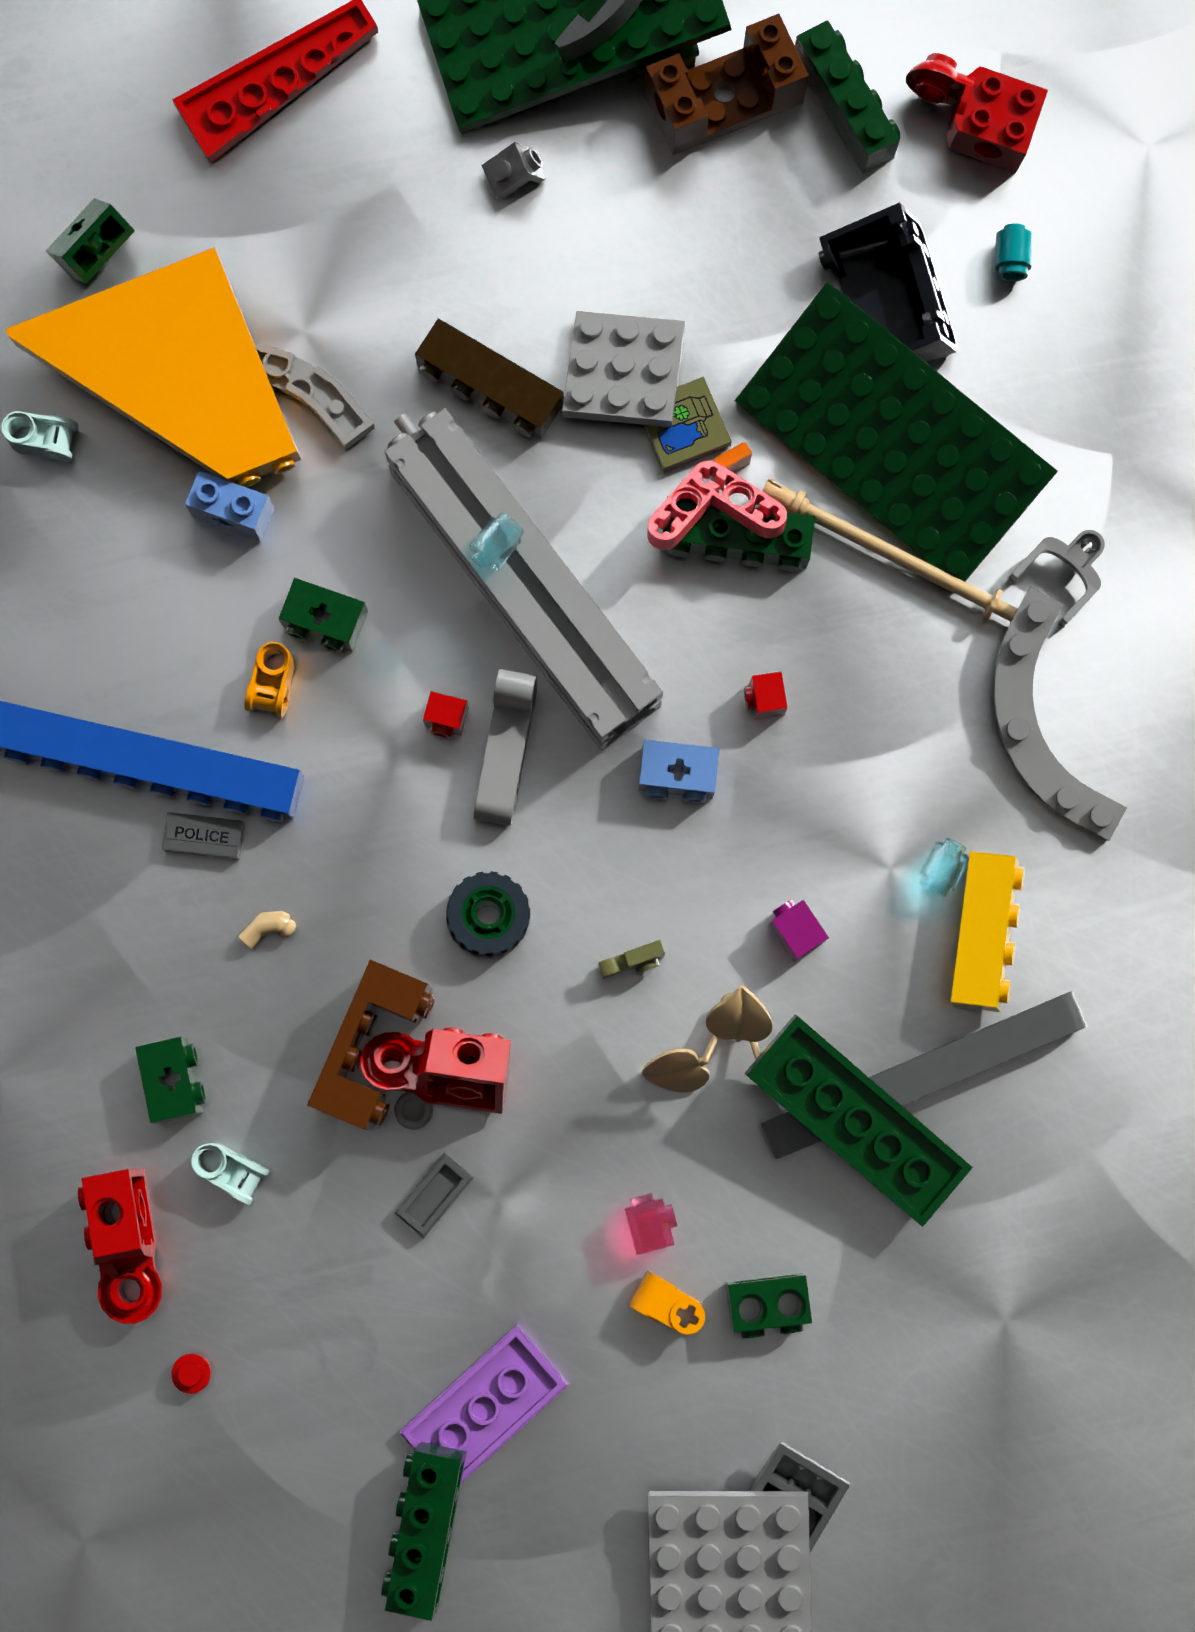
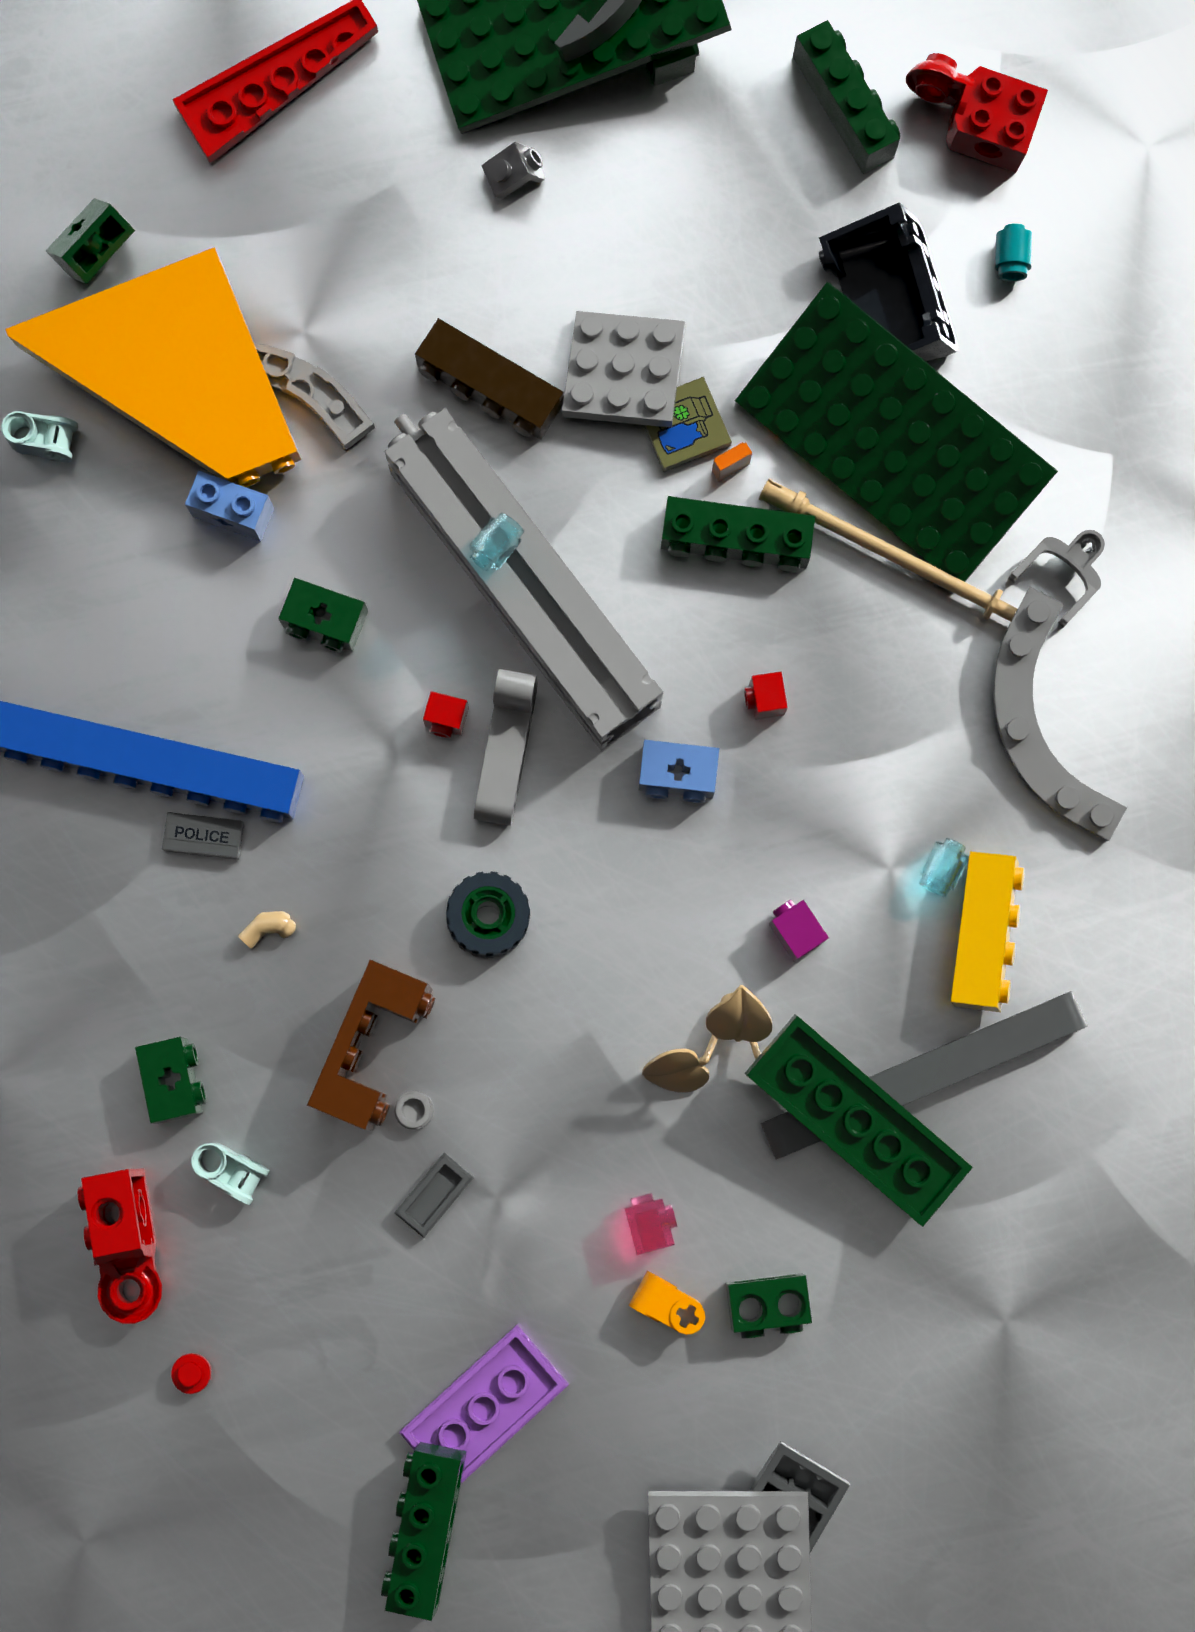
(270, 683): light orange piece -> none
(443, 1069): red brick -> none
(642, 958): olive plate -> none
(708, 494): coral beam -> none
(762, 76): reddish brown plate -> none

